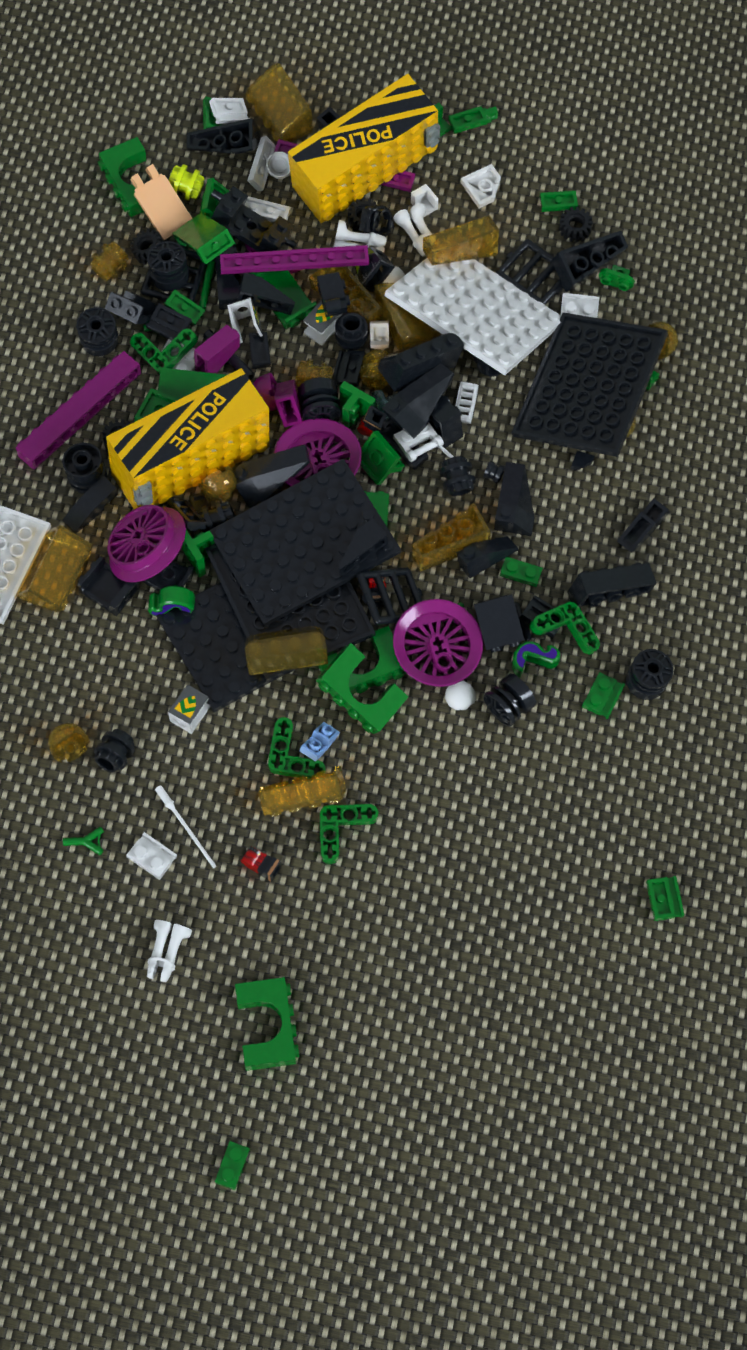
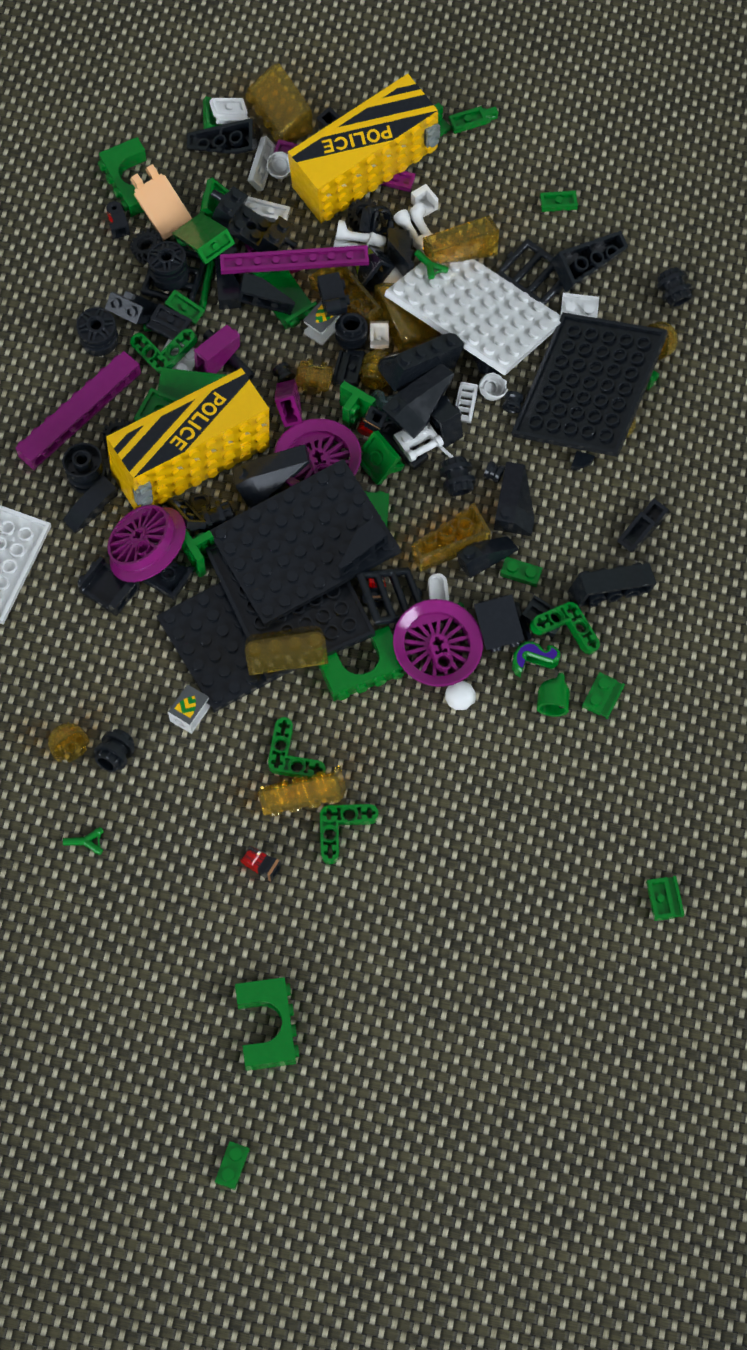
(55, 569): clear yellow windscreen -> none
(109, 261): clear yellow piece -> none
(119, 225): none -> black leg
(151, 856): white plate -> none
(163, 929): white piece -> none
(170, 598): green animal -> none
(170, 804): white piece -> none
(186, 182): neon yellow piece -> none
(219, 485): clear yellow cylinder -> none
(236, 315): white piece -> none
(259, 350): black tile -> none
(266, 388): magenta cylinder -> none
(283, 372): none -> black wheel
(319, 399): black wheel -> none
(320, 741): light blue slope -> none
(336, 683): green arch -> none
(399, 249): none -> black slope
(431, 266): none -> green piece
(438, 587): none -> white tile
(482, 185): white plate -> none
(493, 386): none -> white hair
(509, 699): black wheel -> none
(512, 402): none -> black wheel
(553, 694): none -> green piece
(575, 233): black tyre -> none
(615, 278): green bracket -> none
(649, 674): black wheel -> none
(674, 286): none -> black piece

